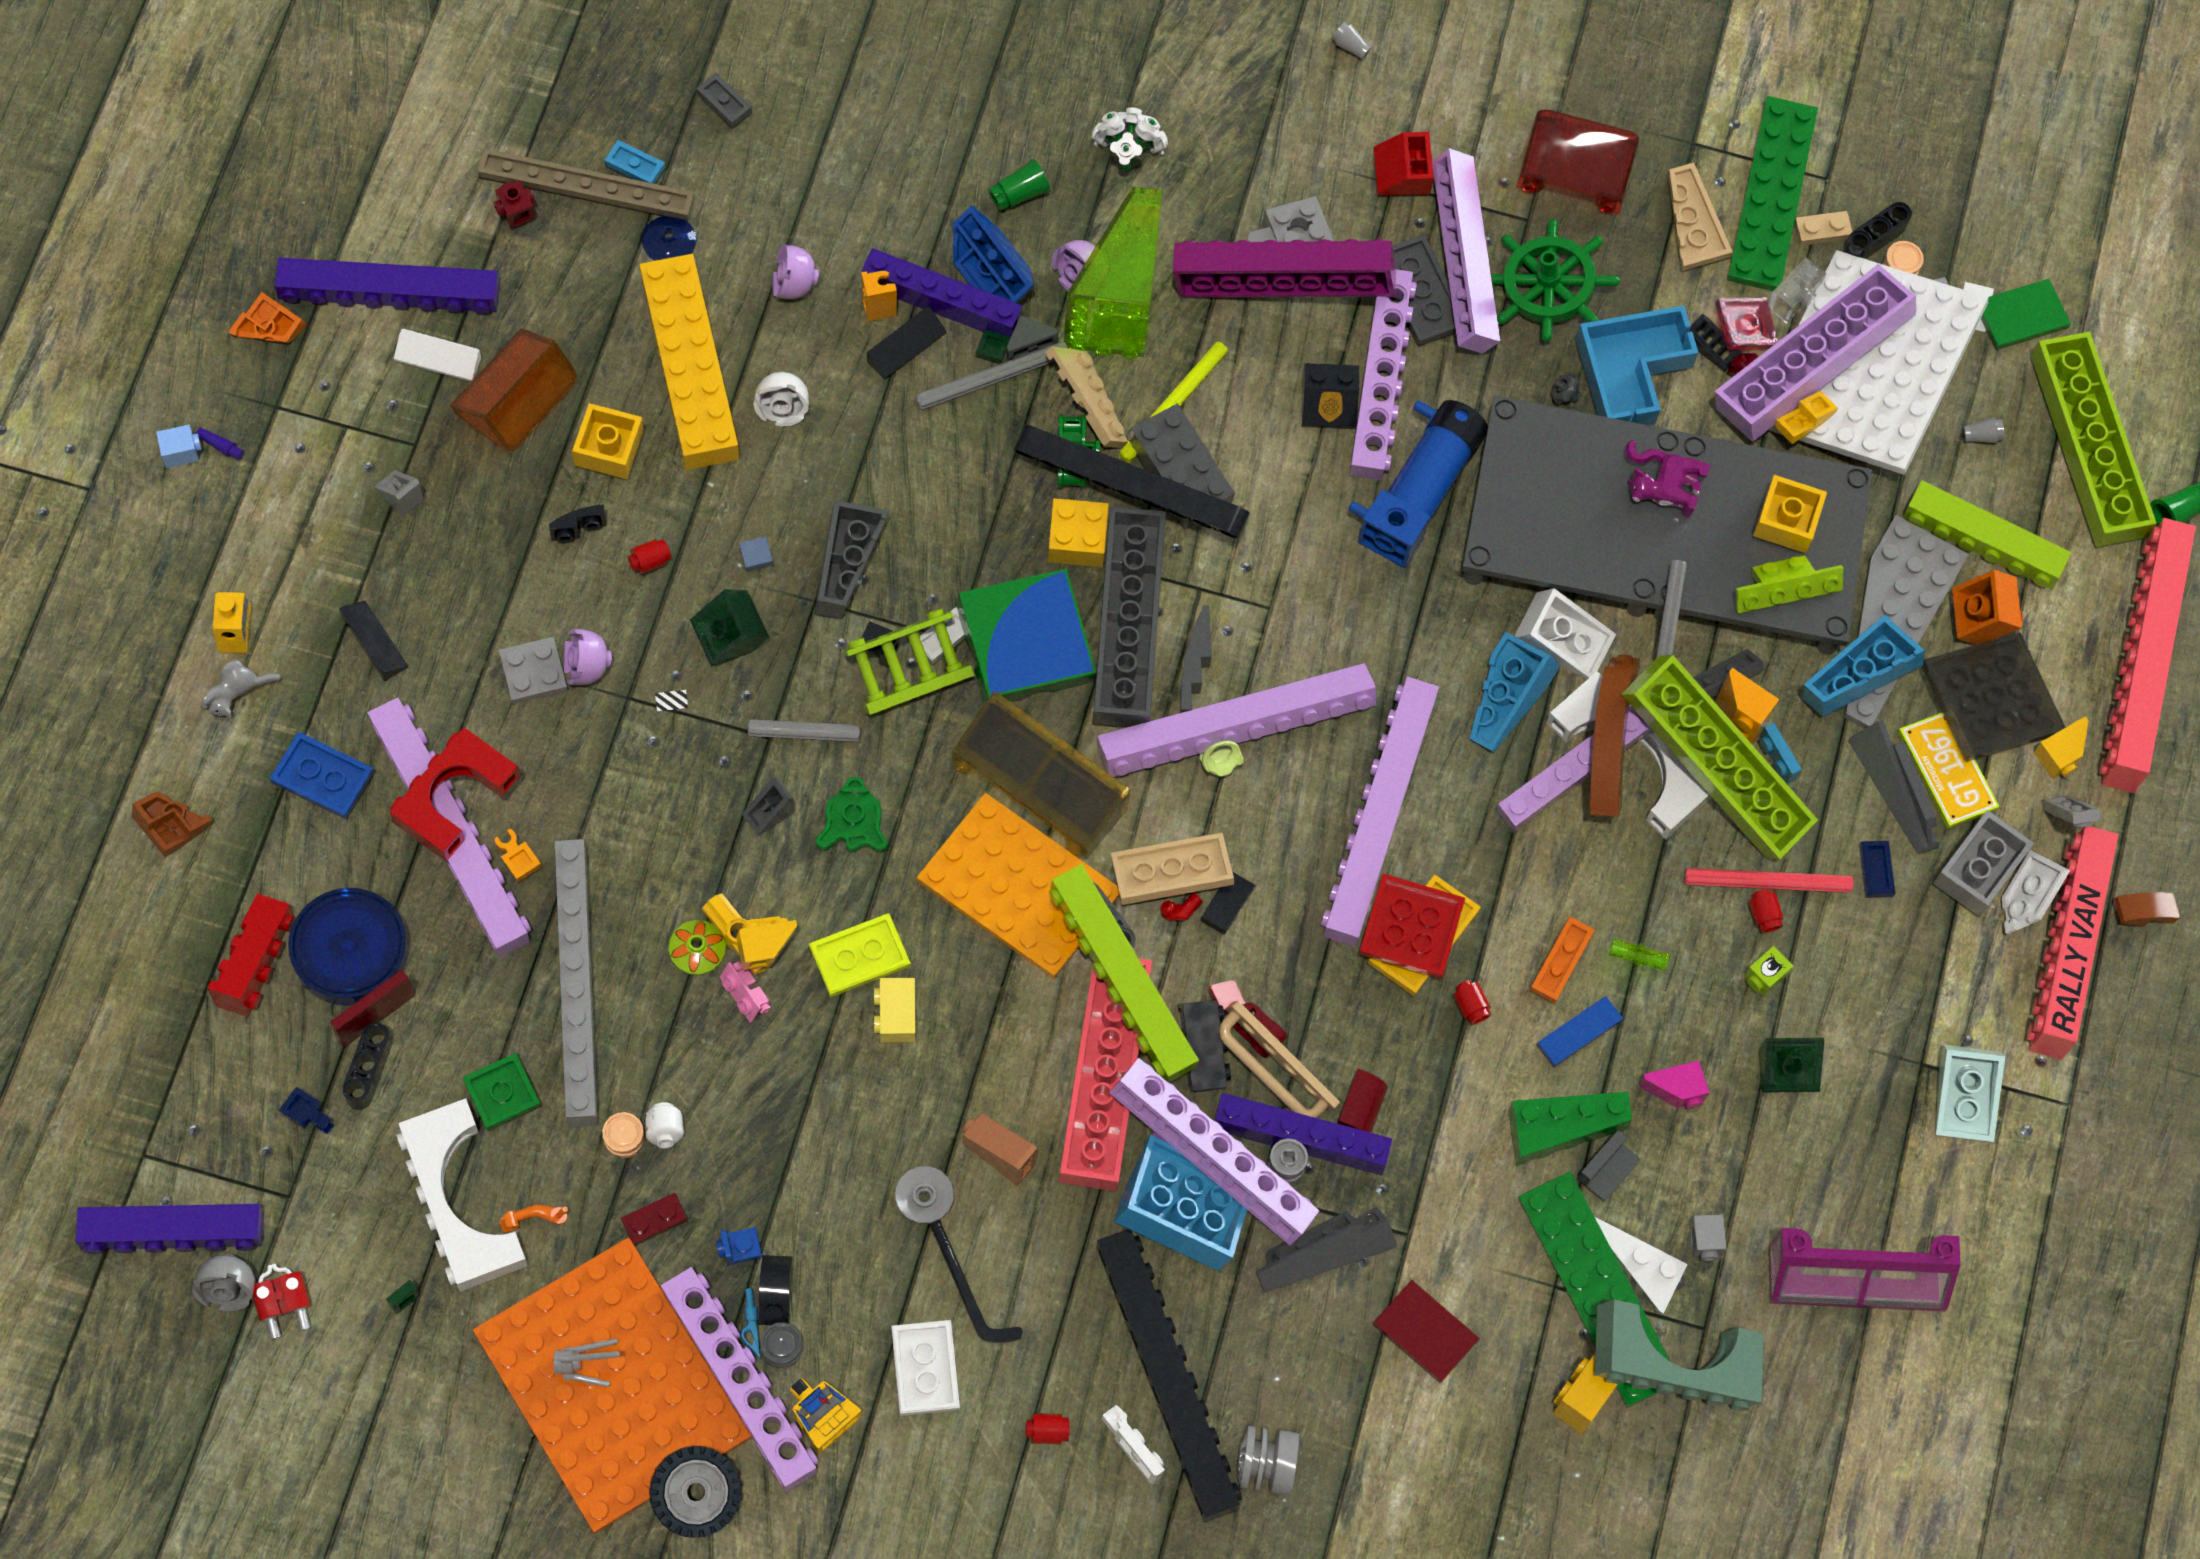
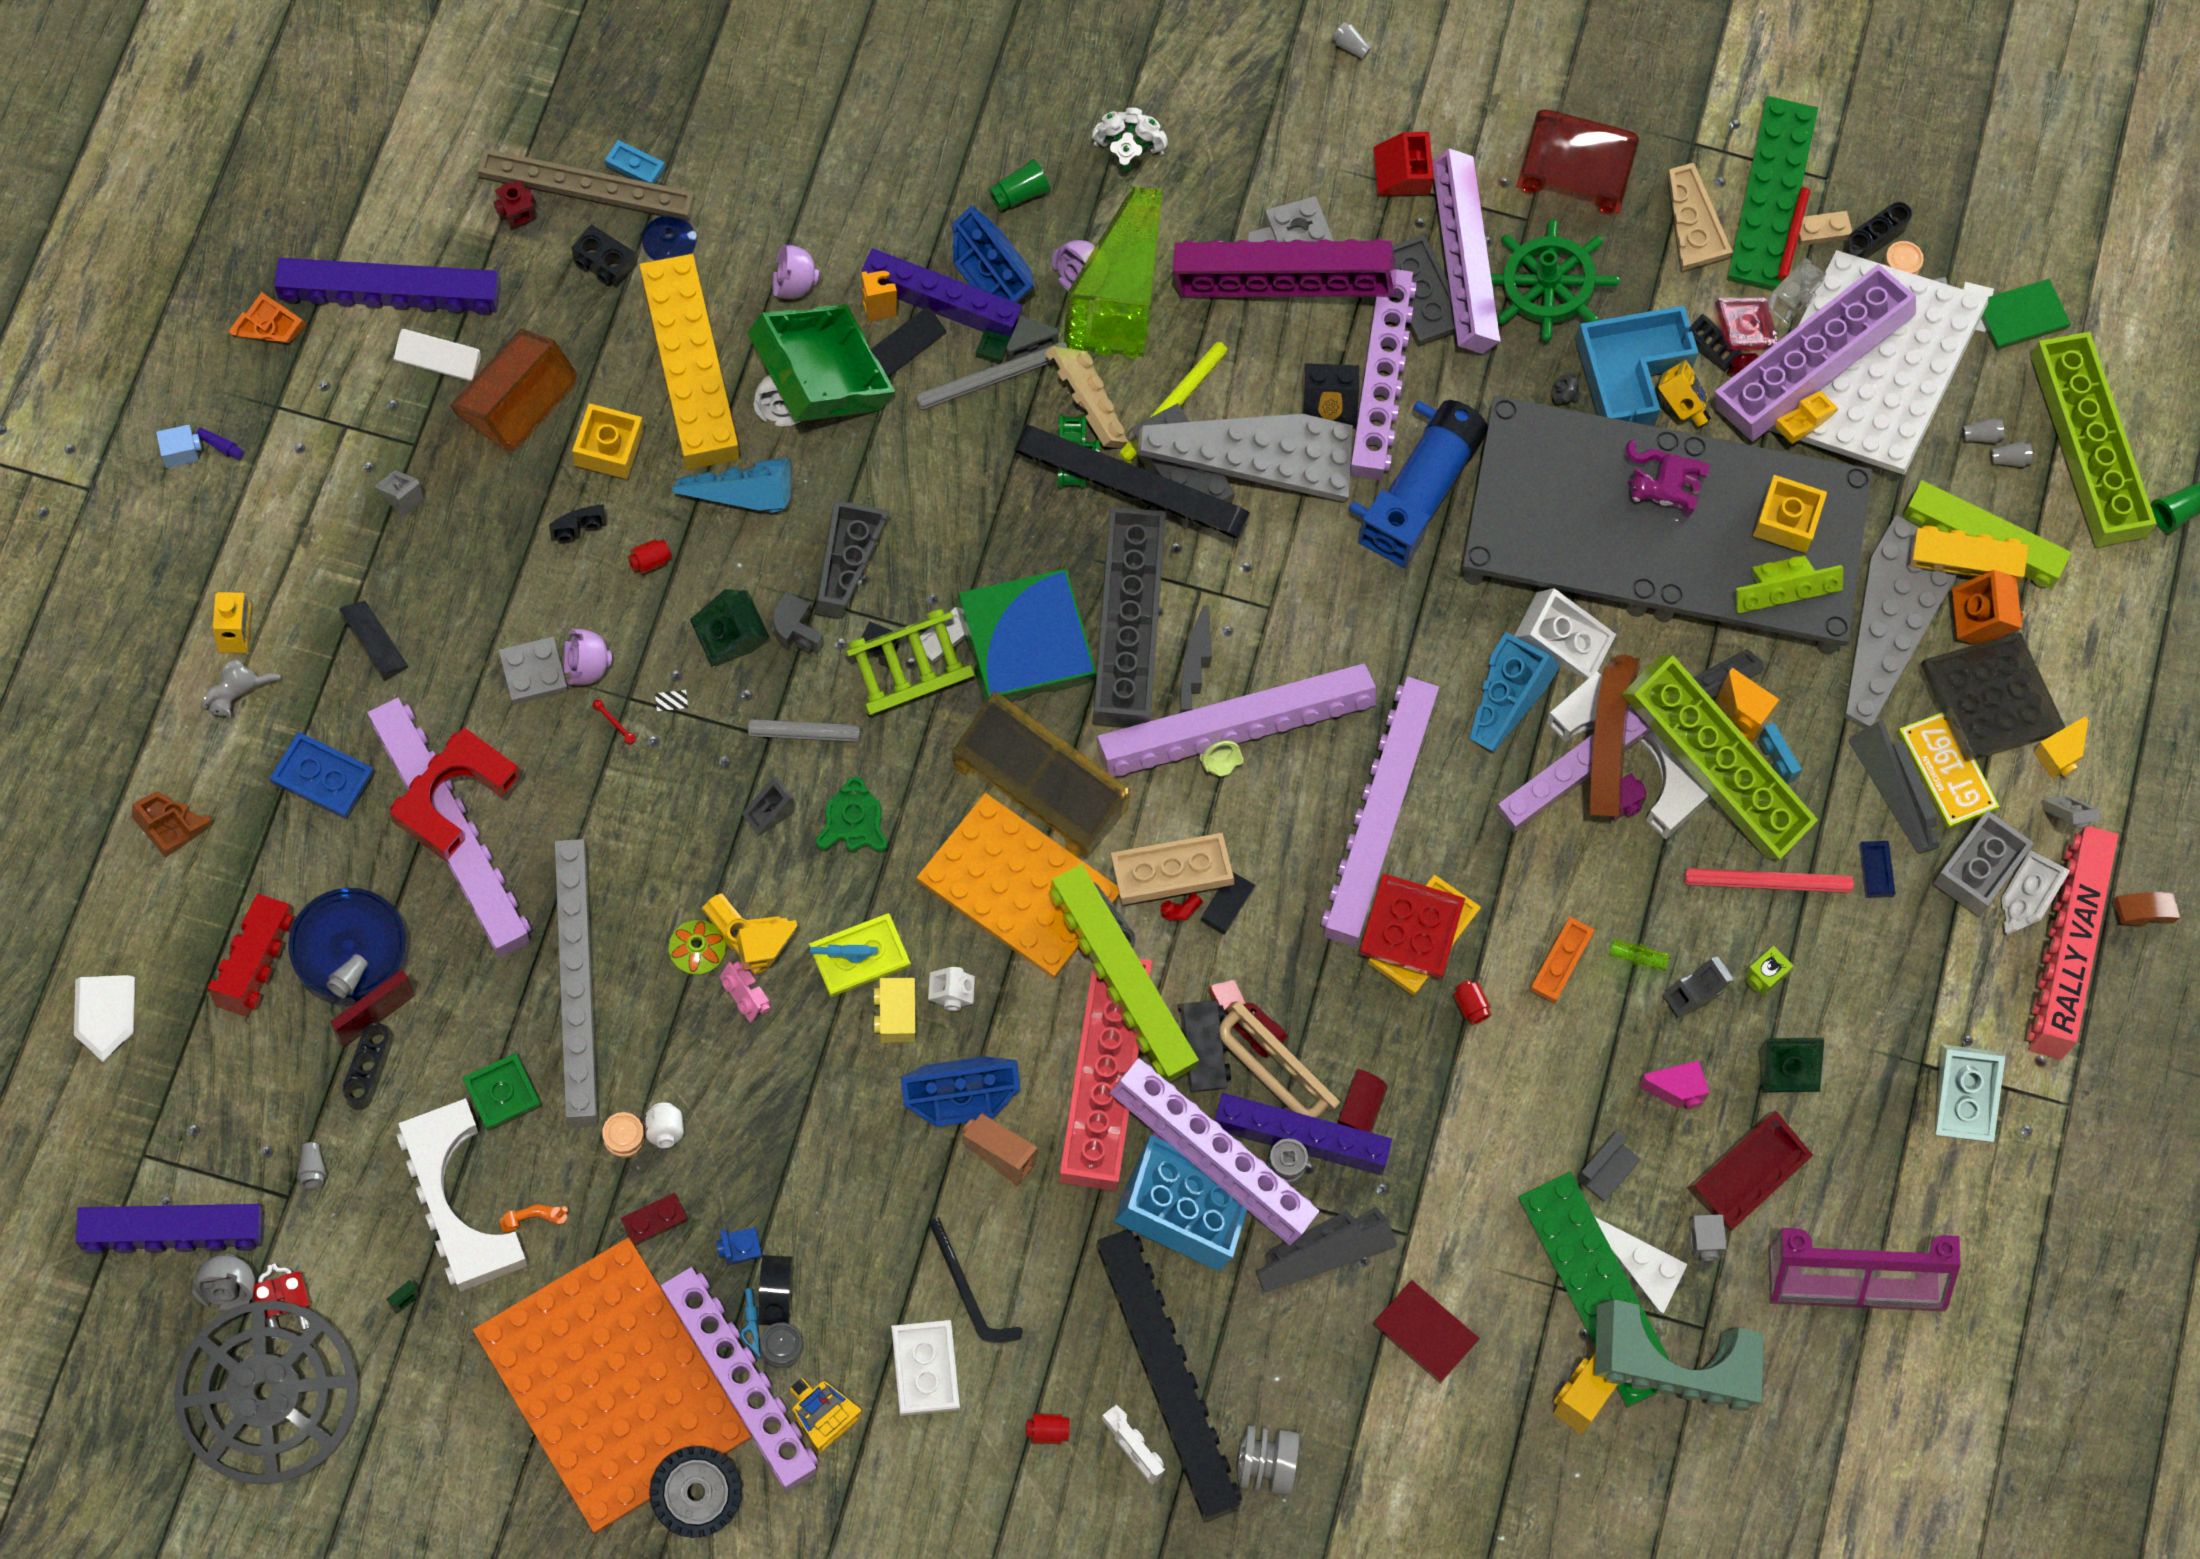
(104, 1012): none -> white tile
(281, 1403): none -> dark grey dish
(303, 1108): clear blue plate -> none
(311, 1168): none -> light grey cone
(345, 978): none -> light grey cone
(518, 859): light orange plate -> none
(569, 1361): light grey plant -> none
(608, 252): none -> black brick
(628, 736): none -> red hinge
(724, 100): dark grey plate -> none
(756, 554): sand blue tile -> none
(758, 488): none -> dark azure wedge
(790, 625): none -> dark grey brick
(820, 362): none -> green tile
(853, 953): none -> dark azure hand
(924, 1181): light grey dish -> none
(951, 988): none -> white brick
(960, 1089): none -> blue wedge
(1078, 532): yellow brick -> none
(1275, 450): none -> light grey wing
(1564, 1122): green wedge -> none
(1579, 1031): blue tile -> none
(1632, 796): none -> magenta brick
(1671, 608): light grey axle -> none
(1679, 386): none -> yellow torso
(1699, 988): none -> dark grey brick
(1750, 1170): none -> dark red slope
(1766, 911): red brick -> none
(1794, 232): none -> red bar
(1863, 666): dark azure wedge -> none
(1966, 554): none -> yellow brick
(2014, 454): none -> light grey cone
(2147, 655): coral brick -> none

